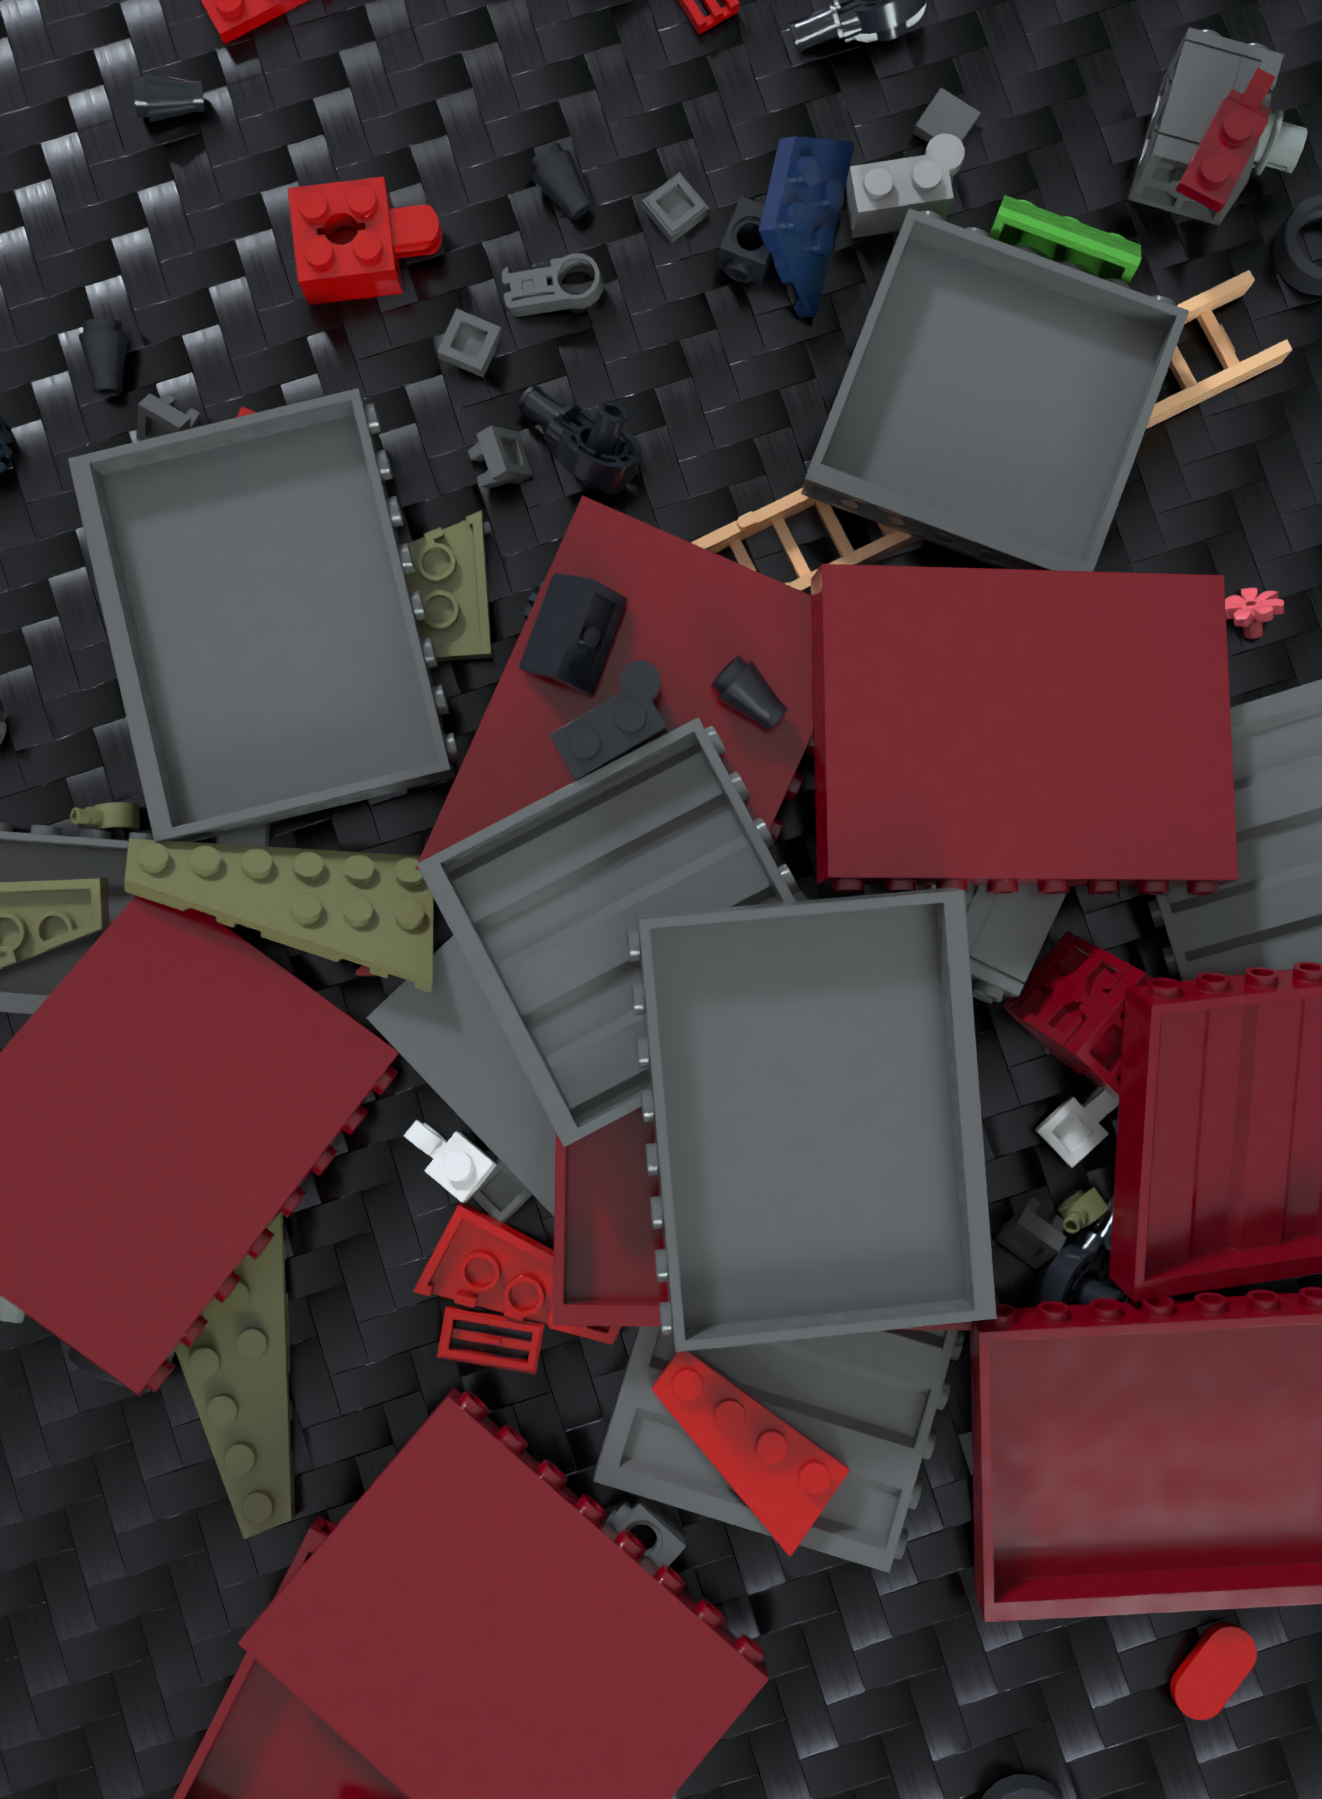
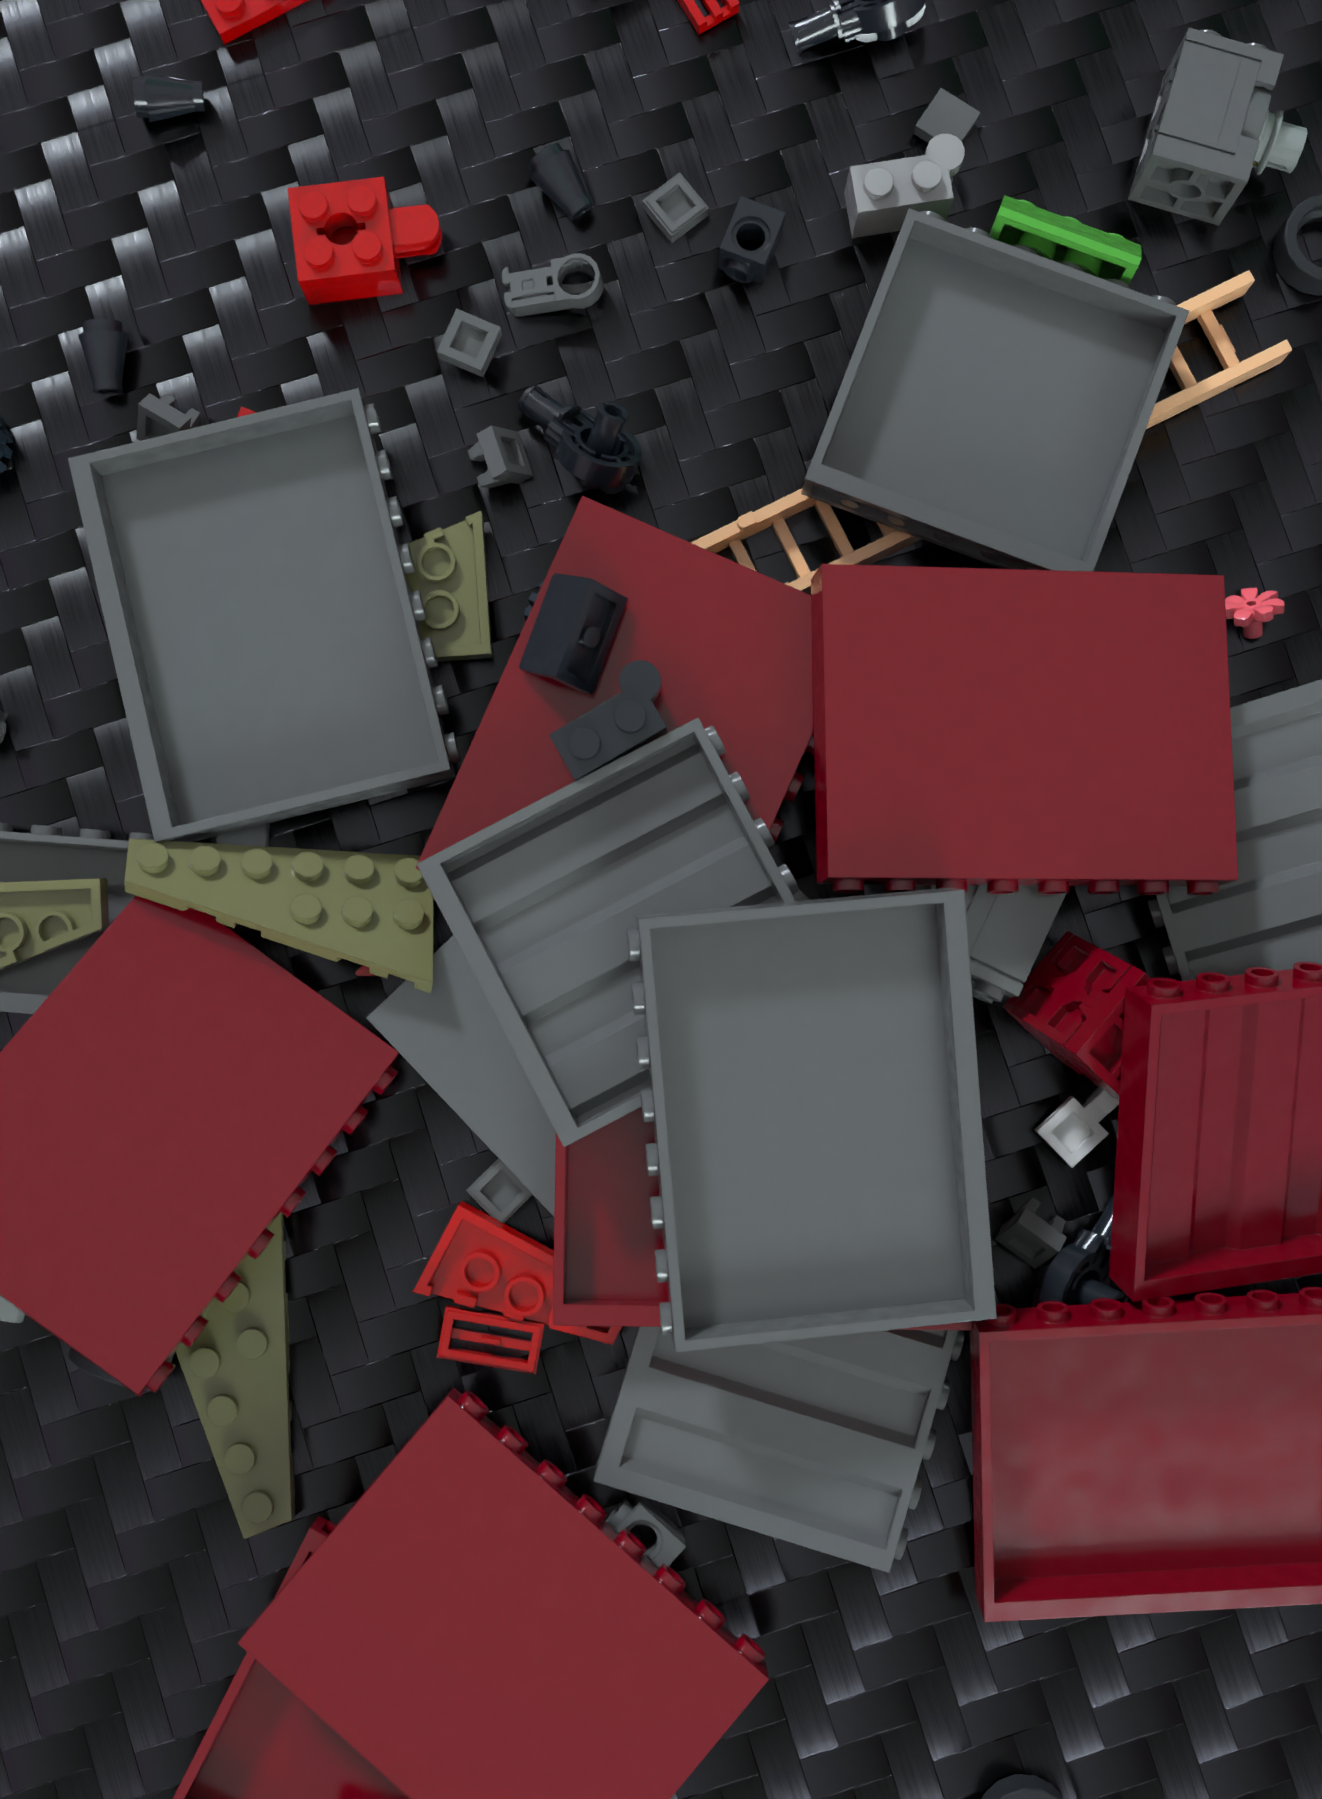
(108, 816): olive piece -> none
(455, 1162): white plate -> none
(748, 692): black cone -> none
(759, 1453): red wing -> none
(804, 212): dark blue wing -> none
(1082, 1210): olive piece -> none
(1213, 1670): red tile -> none
(1227, 144): dark red hinge -> none

